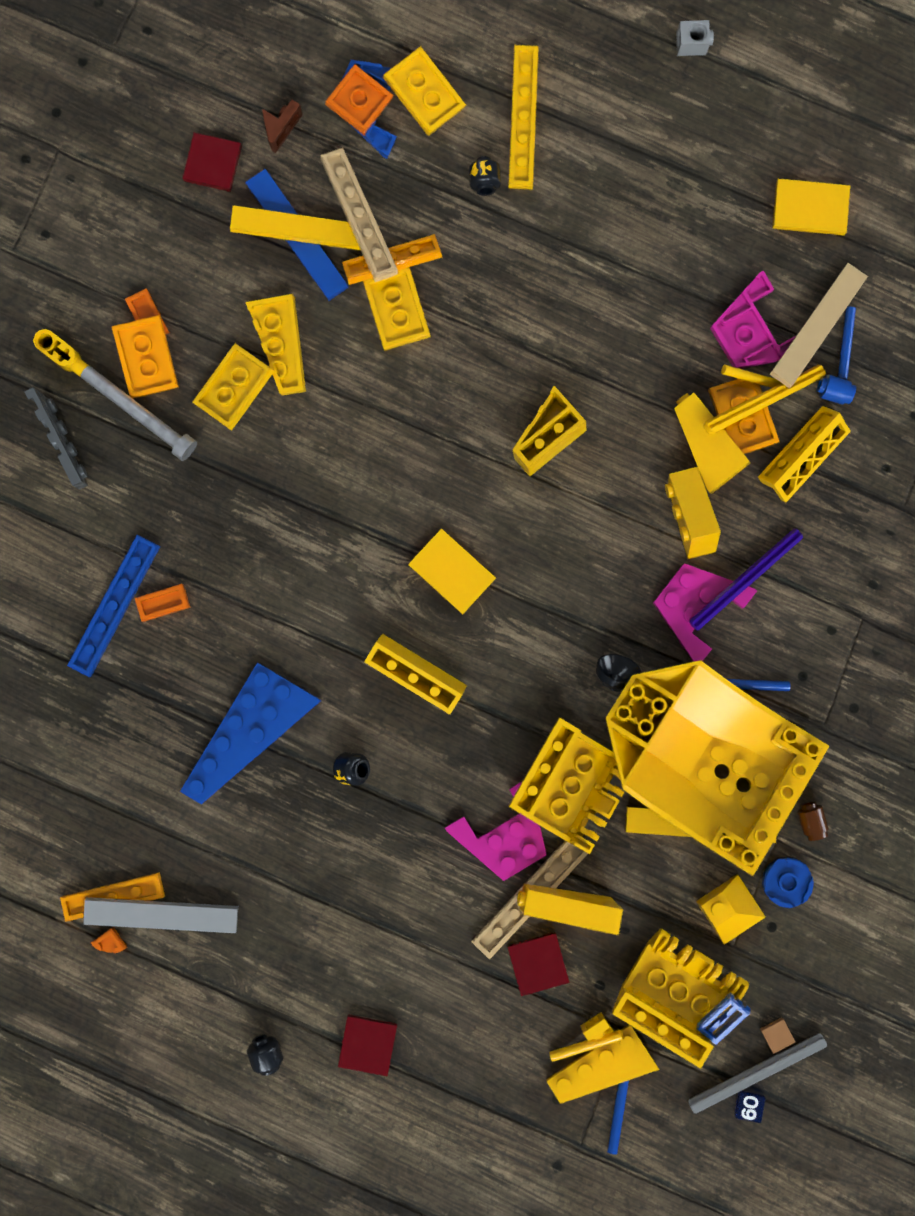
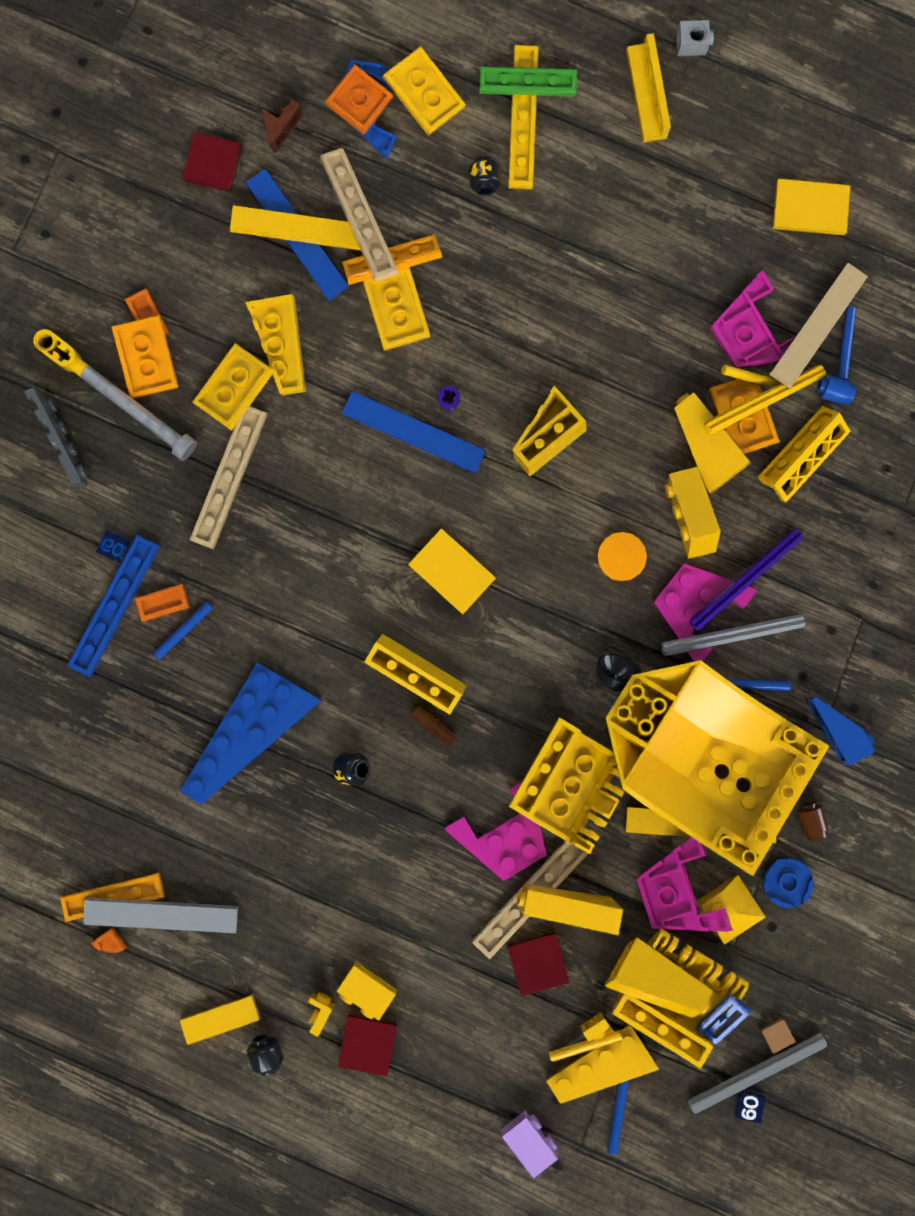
(113, 546): none -> clear blue tile
(182, 630): none -> blue bar
(220, 1019): none -> yellow tile
(228, 478): none -> tan tile
(320, 1016): none -> yellow bracket
(366, 991): none -> yellow brick
(413, 432): none -> blue tile
(433, 726): none -> reddish brown axle
(441, 395): none -> dark purple bush
(528, 81): none -> bright green tile
(529, 1143): none -> lavender brick
(621, 556): none -> light orange tile
(648, 90): none -> yellow fence
(657, 980): none -> yellow slope
(670, 895): none -> dark pink wing
(732, 635): none -> light grey axle
(847, 738): none -> blue slope

